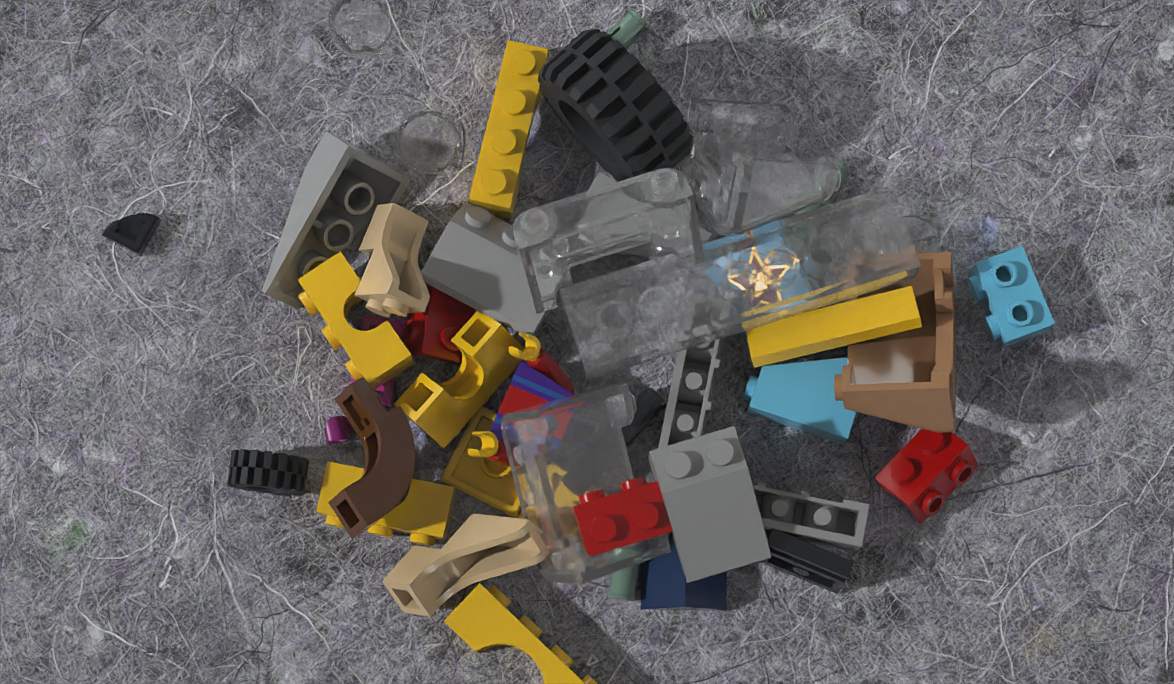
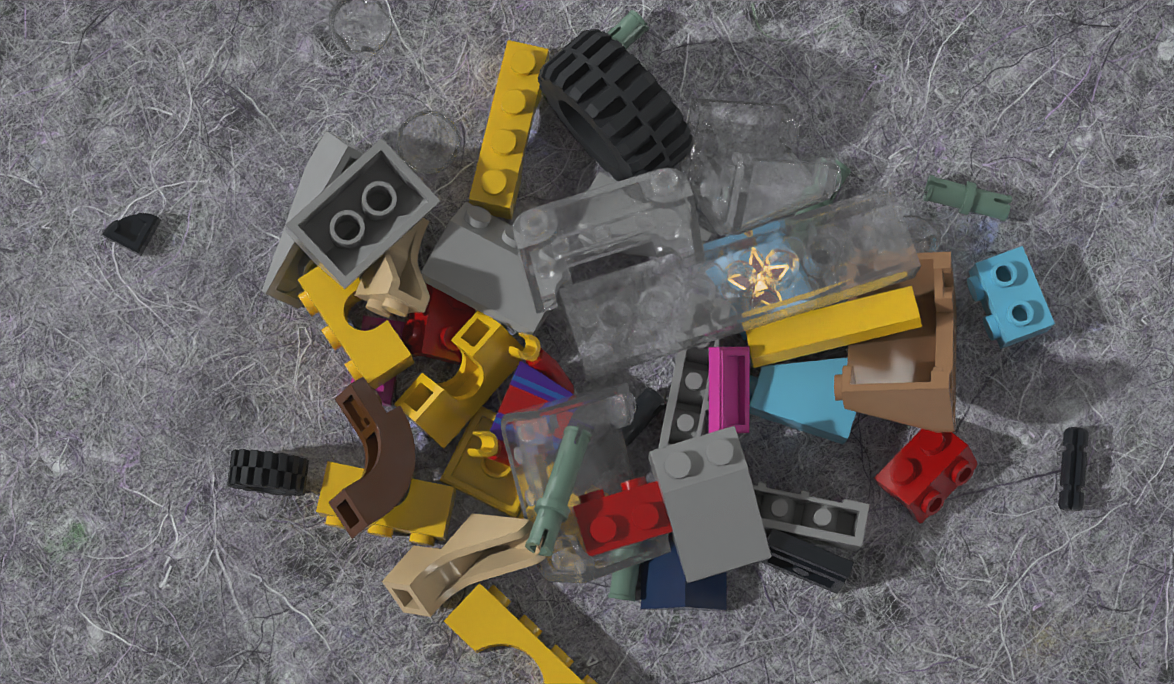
(337, 430): magenta hand -> none
(361, 214): none -> light grey slope
(553, 507): none -> sand green pin
(729, 388): none -> dark pink tile
(967, 198): none -> sand green pin
(1073, 469): none -> black axle

